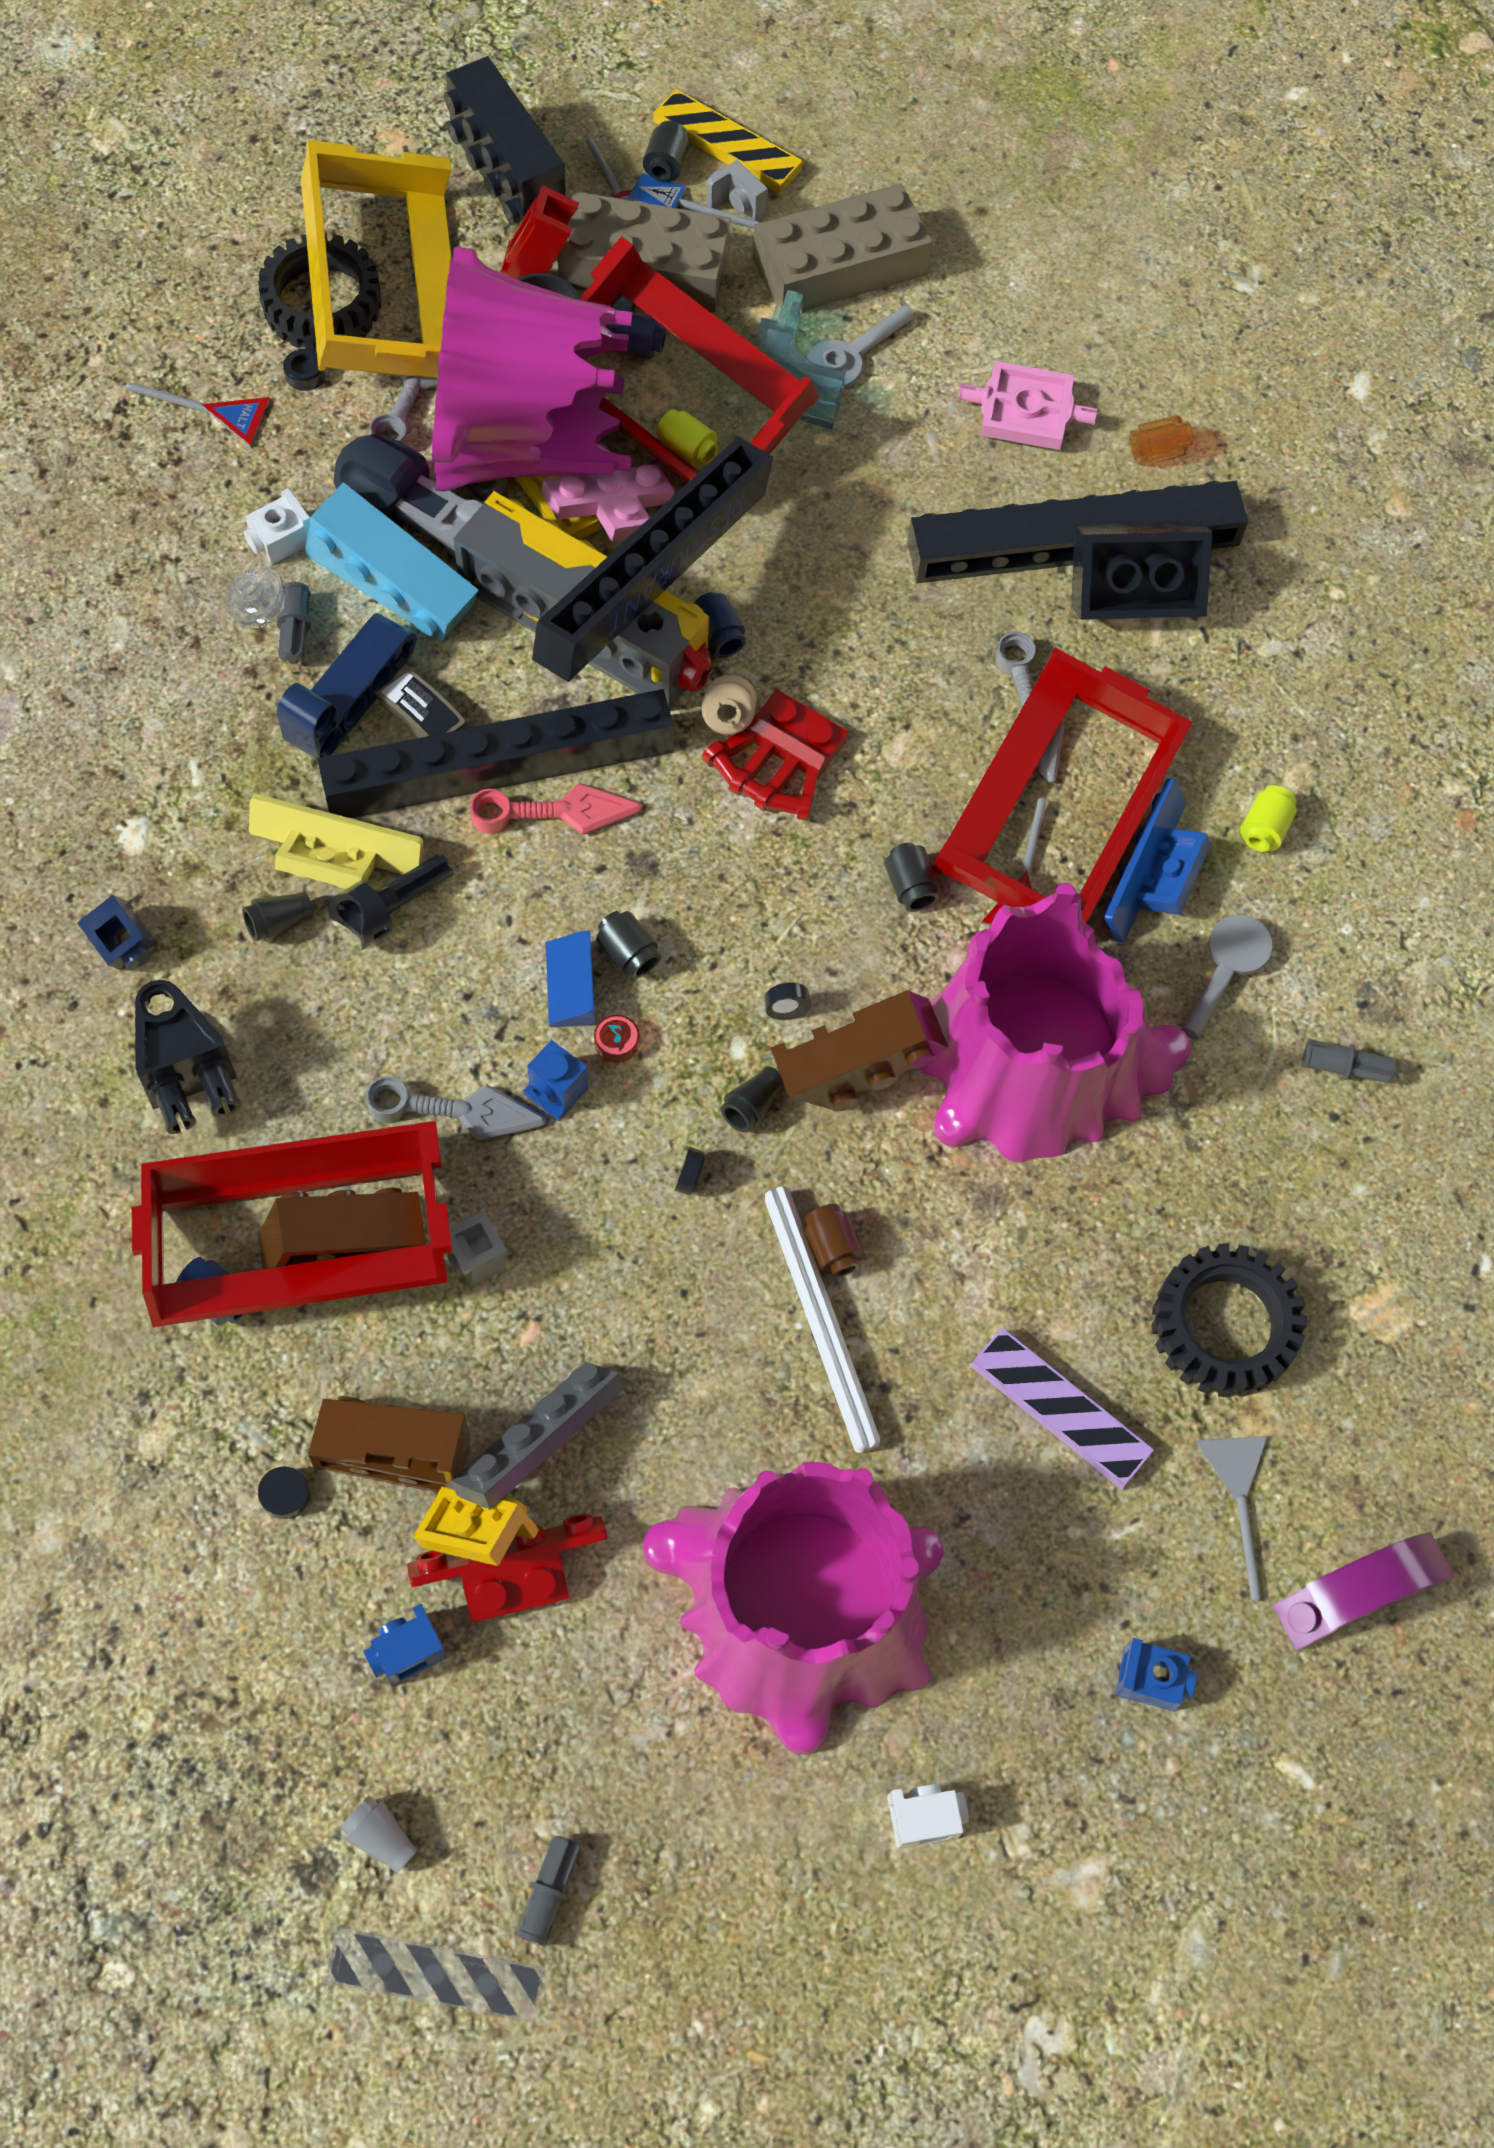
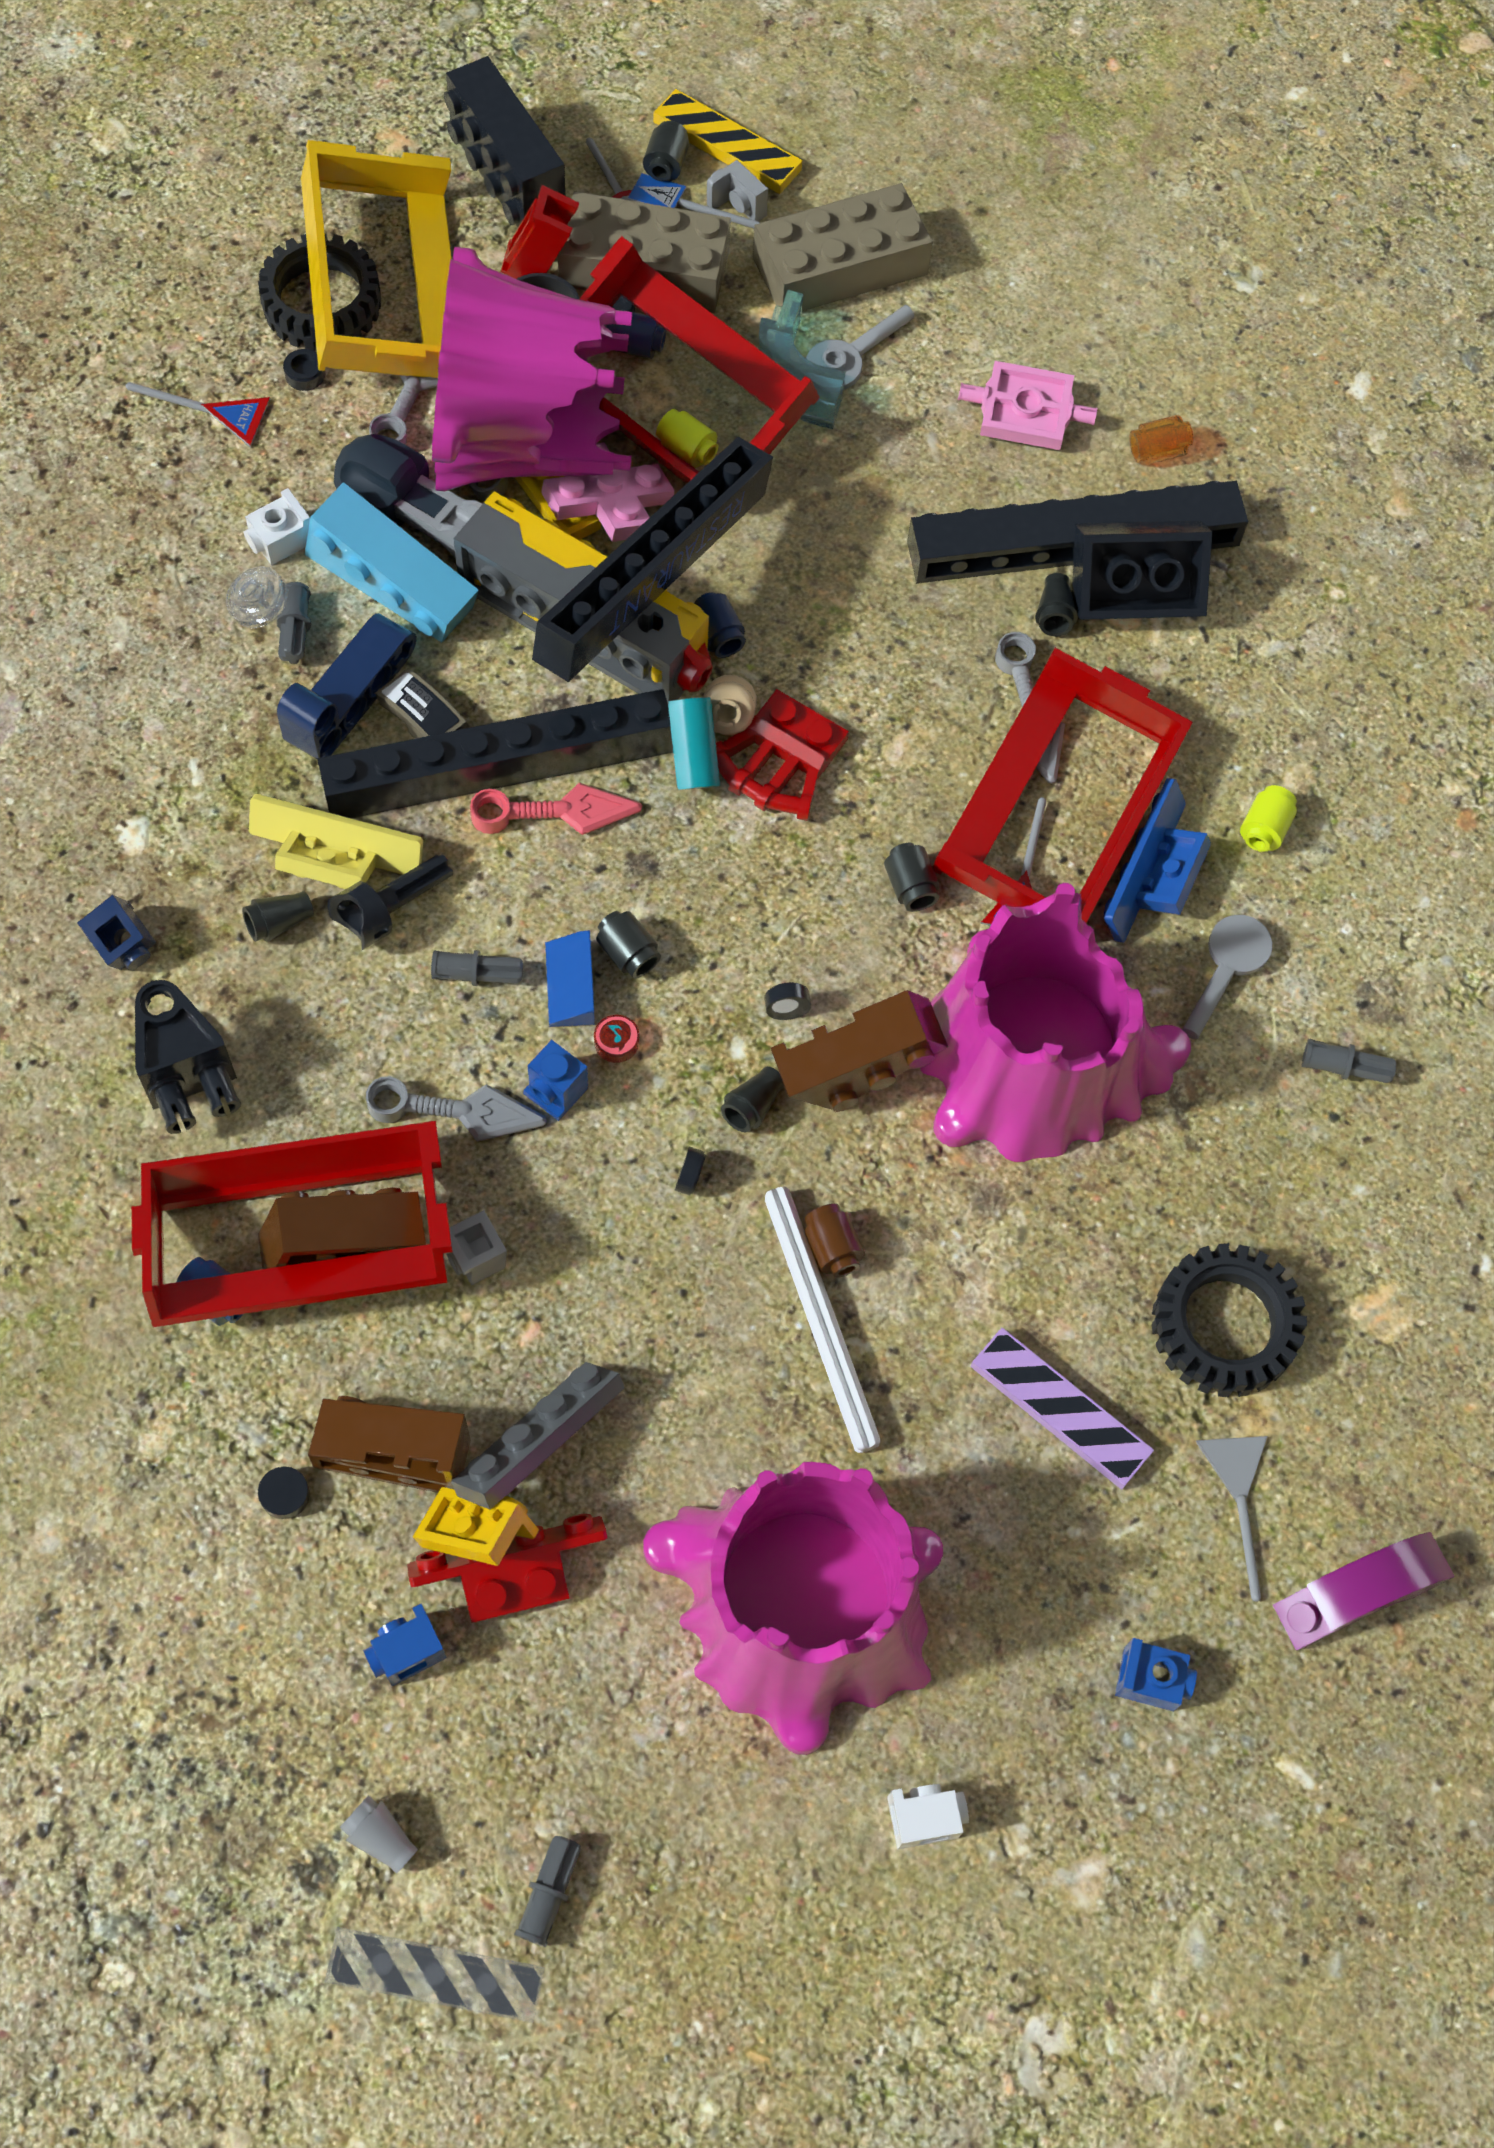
(476, 967): none -> dark grey axle
(694, 743): none -> teal brick
(1056, 608): none -> pearl dark grey cone

